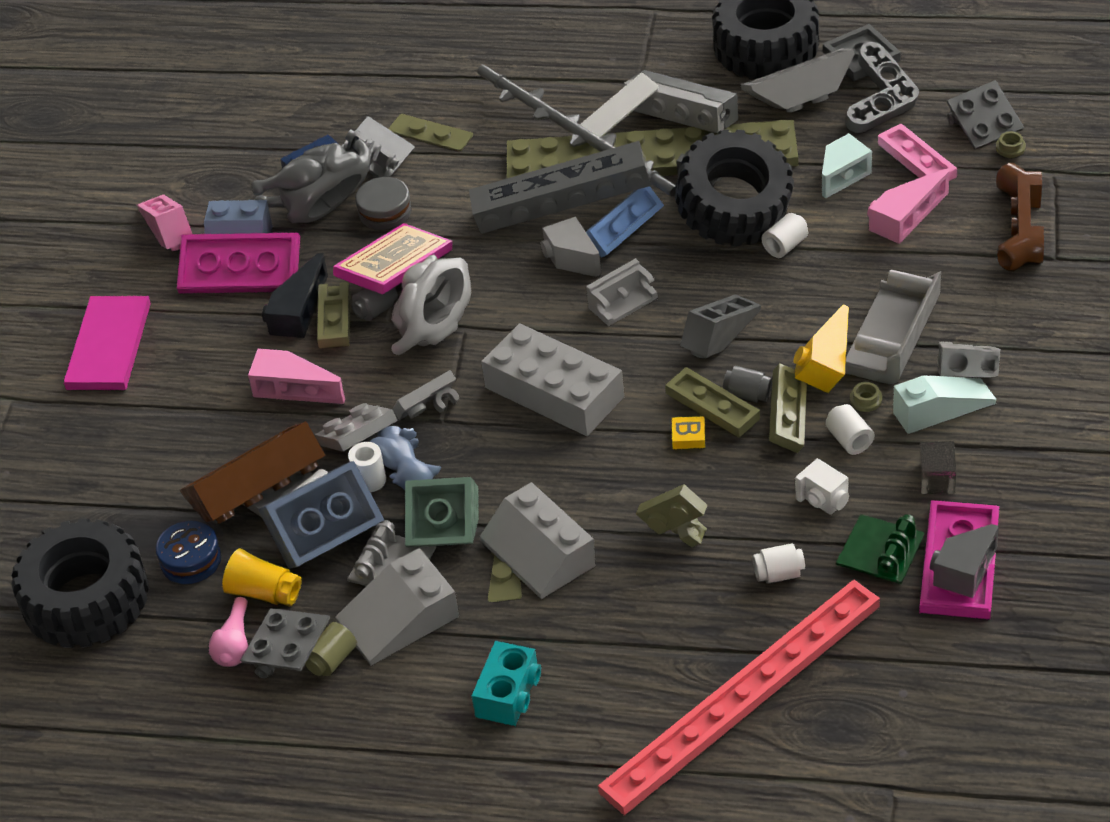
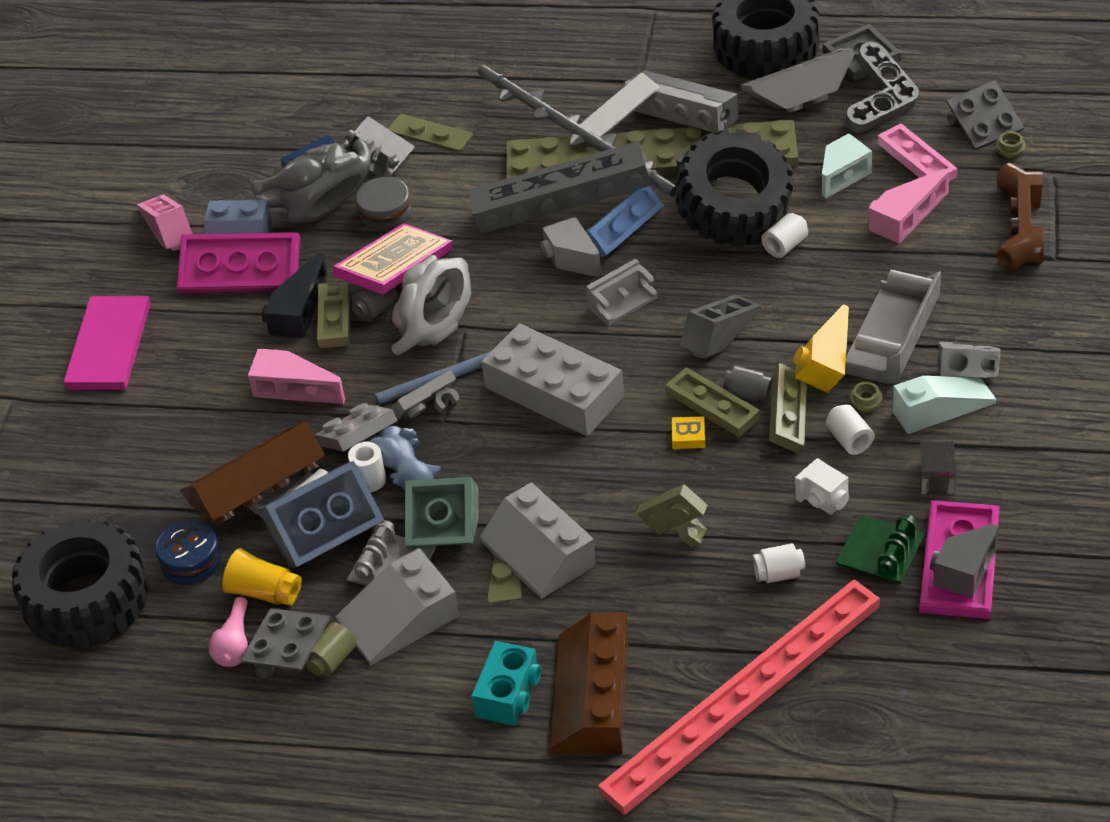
(406, 388): none -> sand blue bar
(591, 685): none -> reddish brown slope

